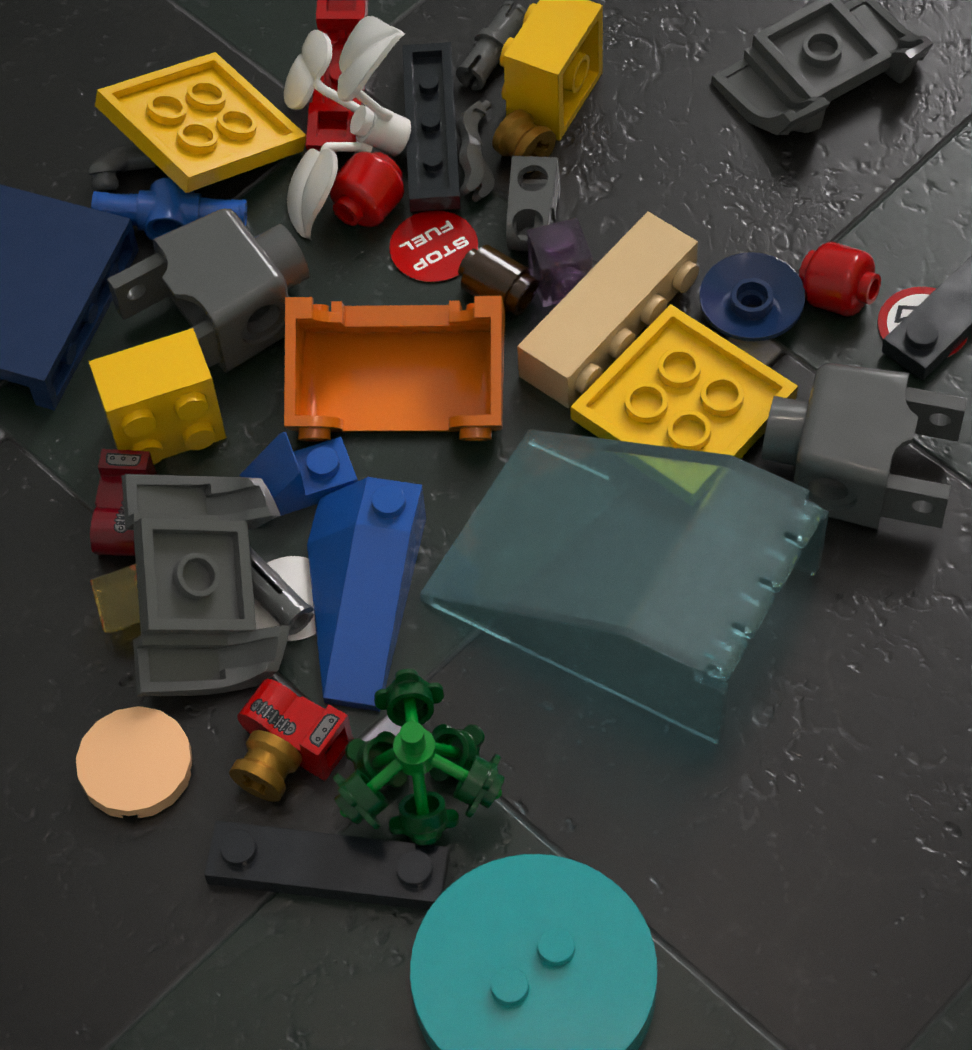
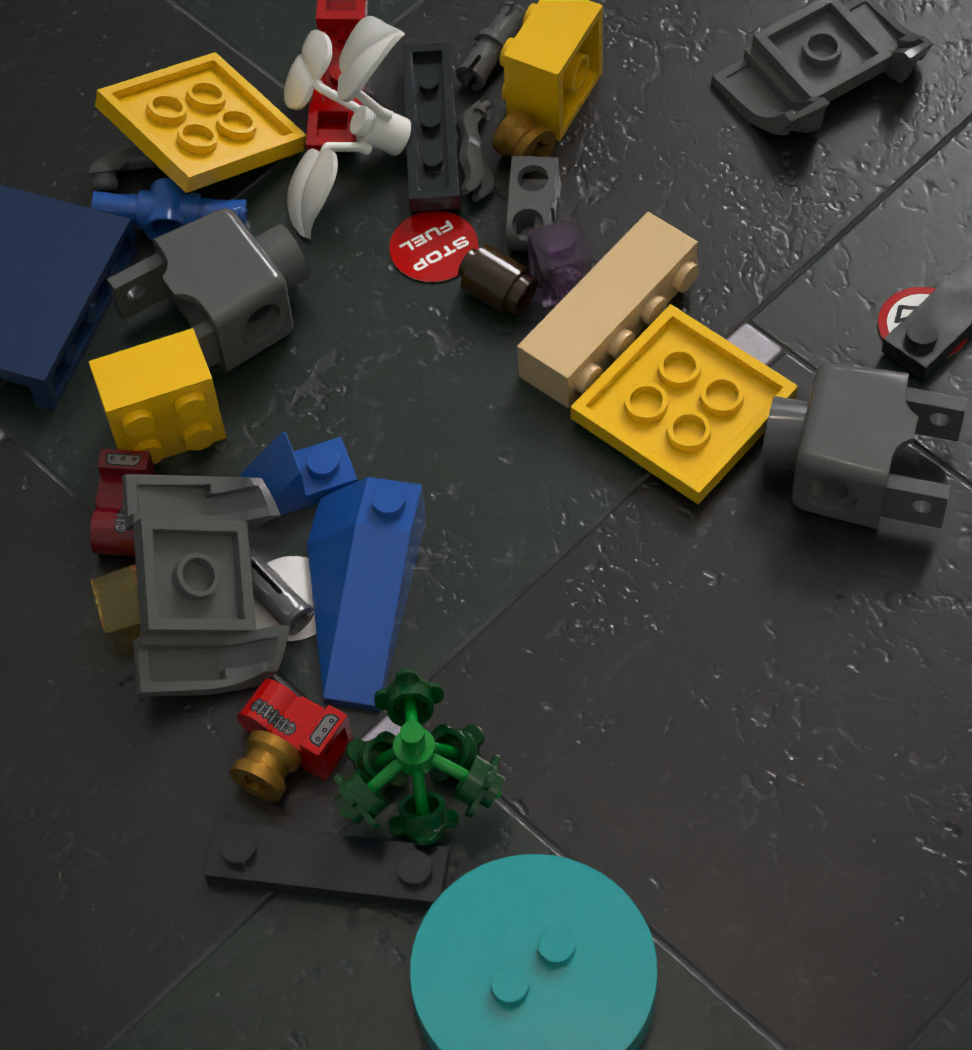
(134, 762): light nougat tile -> none
(367, 188): red head -> none
(394, 368): orange windscreen -> none
(631, 566): clear light blue windscreen -> none
(756, 281): dark blue dish -> none
(839, 279): red head -> none

